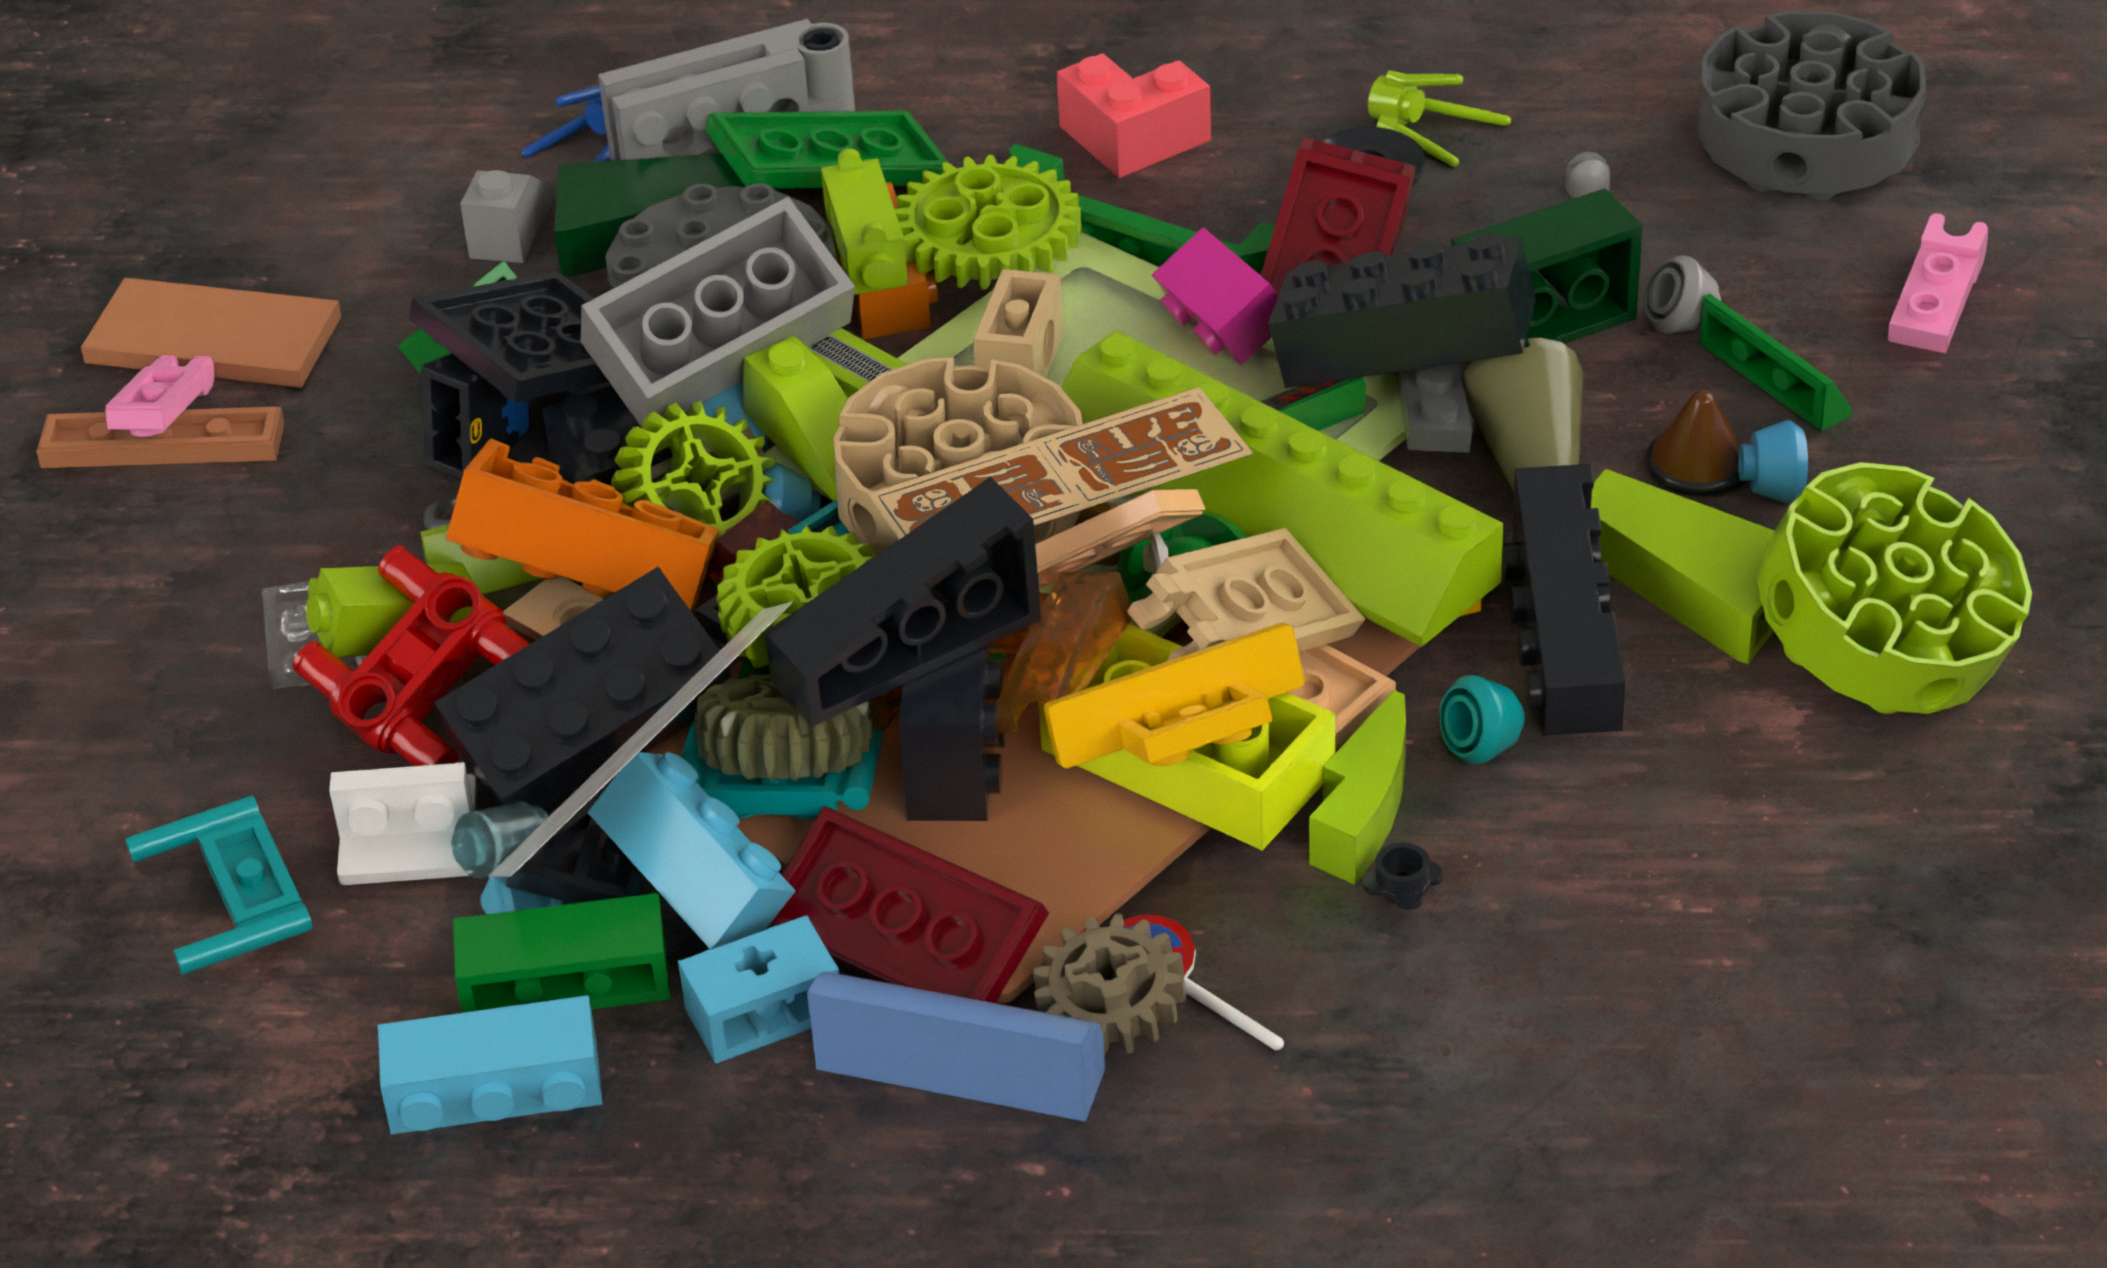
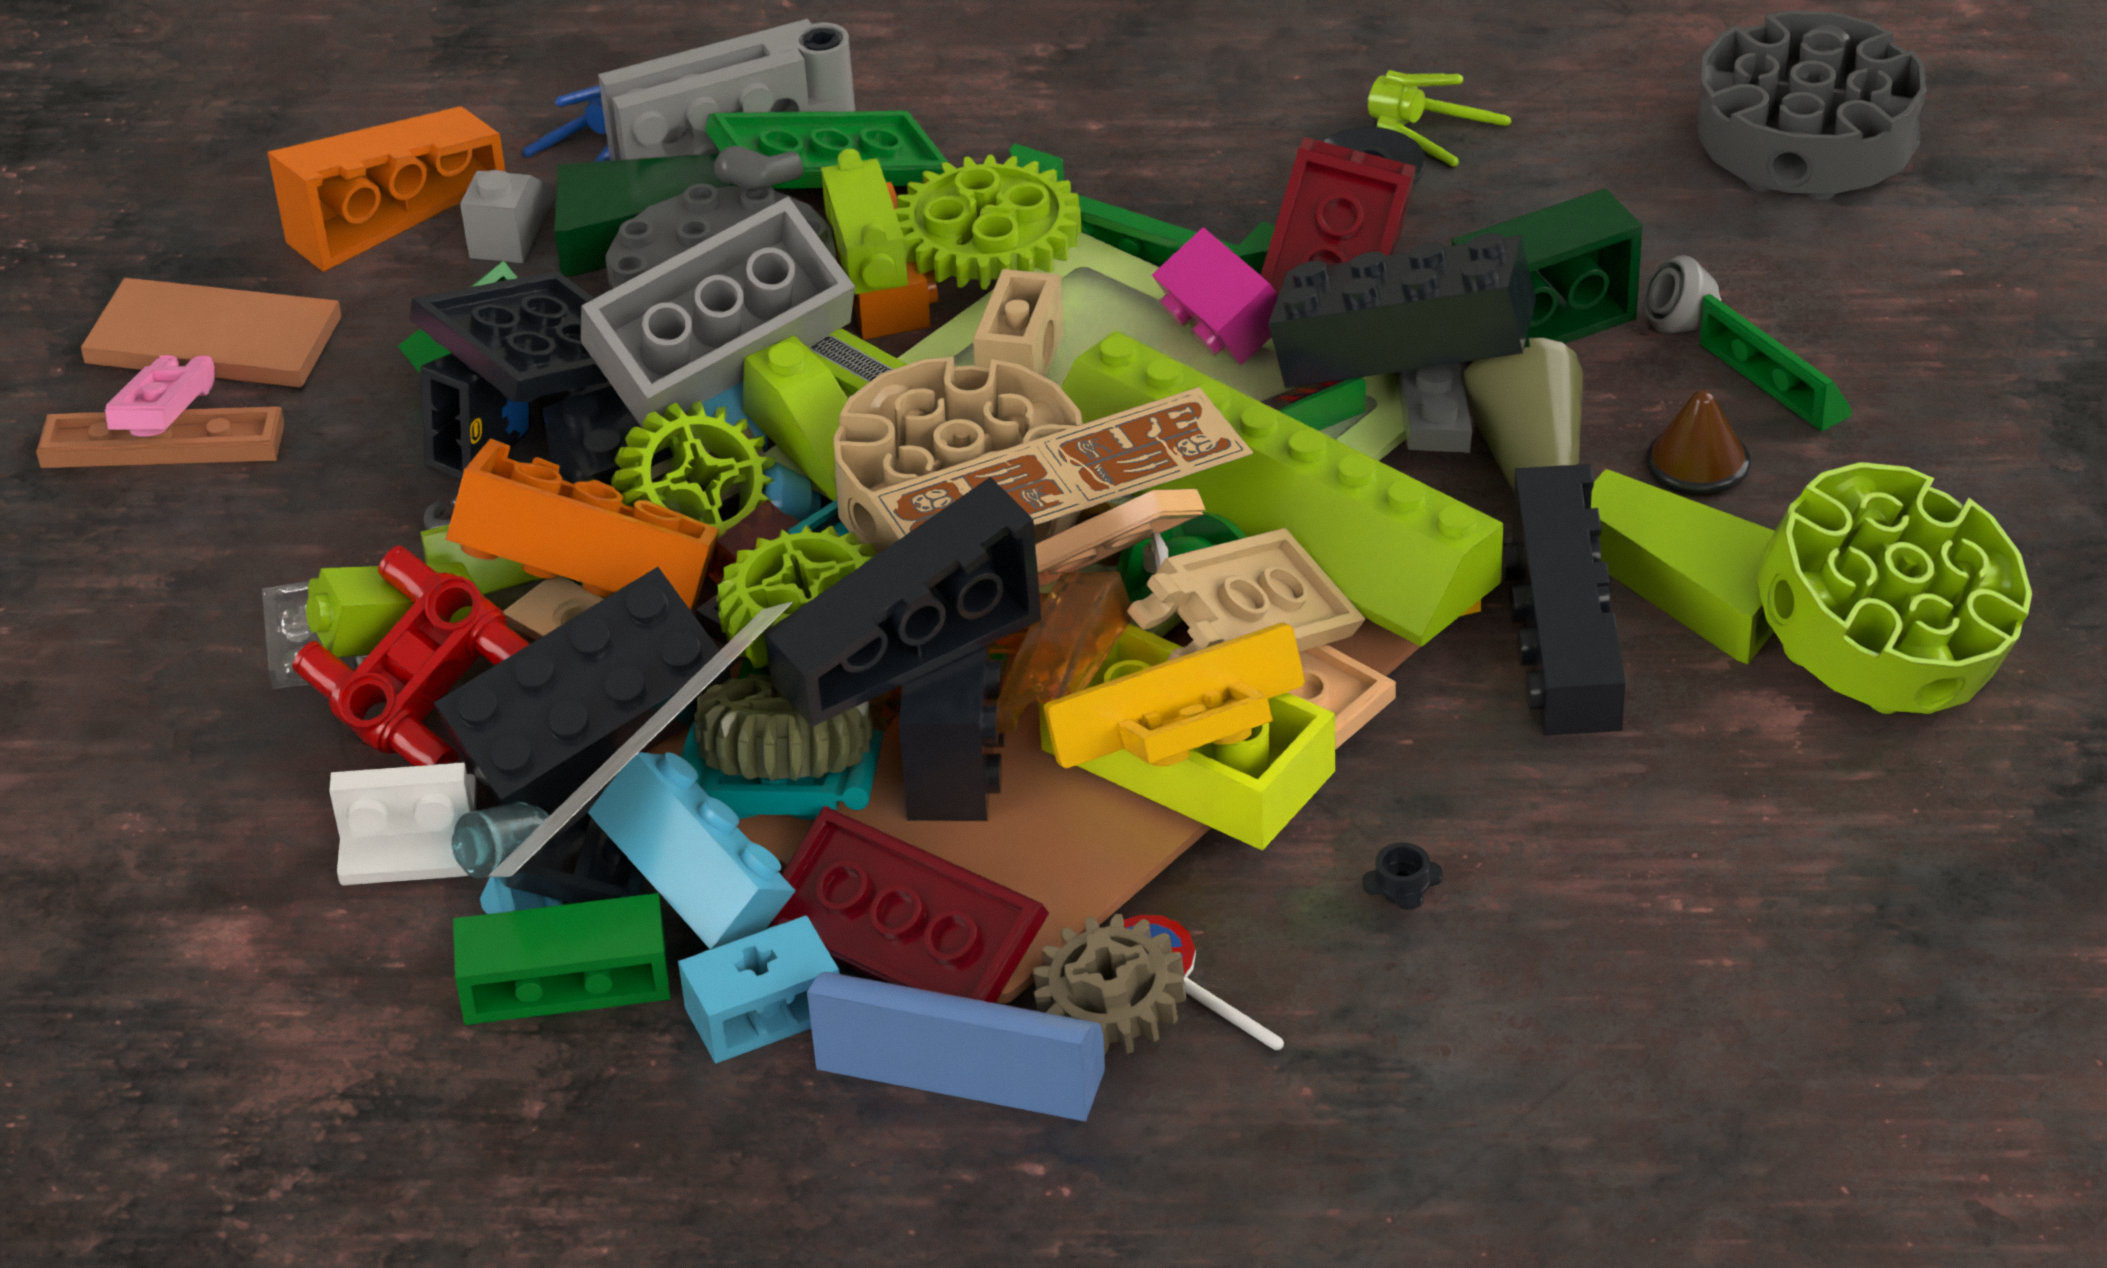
(246, 873): teal plate -> none
(378, 181): none -> orange wedge
(489, 1064): medium azure brick -> none
(755, 170): none -> dark grey arm
(1130, 119): coral brick -> none
(1360, 794): lime slope -> none
(1479, 719): teal cone -> none
(1586, 174): light grey hinge -> none
(1775, 462): dark azure cone -> none
(1938, 286): bright pink plate -> none

